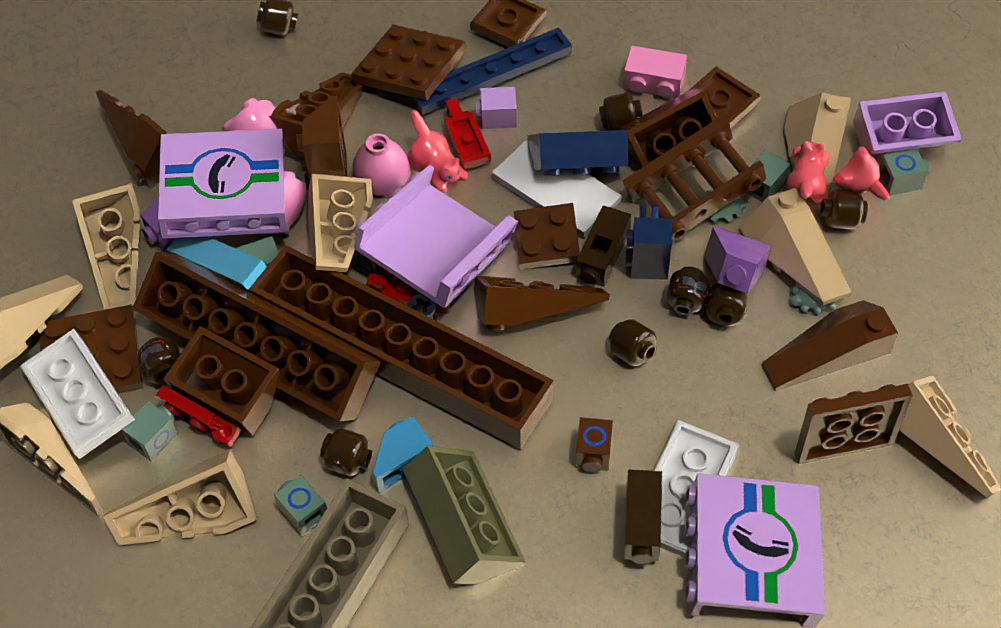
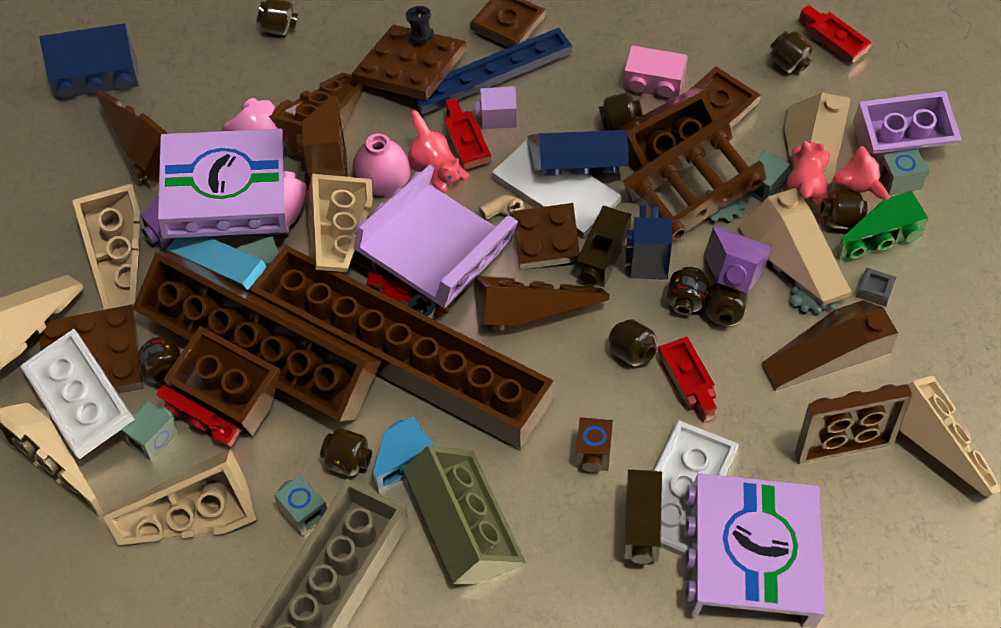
(90, 61): none -> dark blue slope
(419, 24): none -> black bush
(501, 205): none -> tan arm
(689, 376): none -> red hinge
(791, 52): none -> dark brown head
(835, 34): none -> red hinge
(876, 286): none -> dark grey tile
(888, 224): none -> green slope

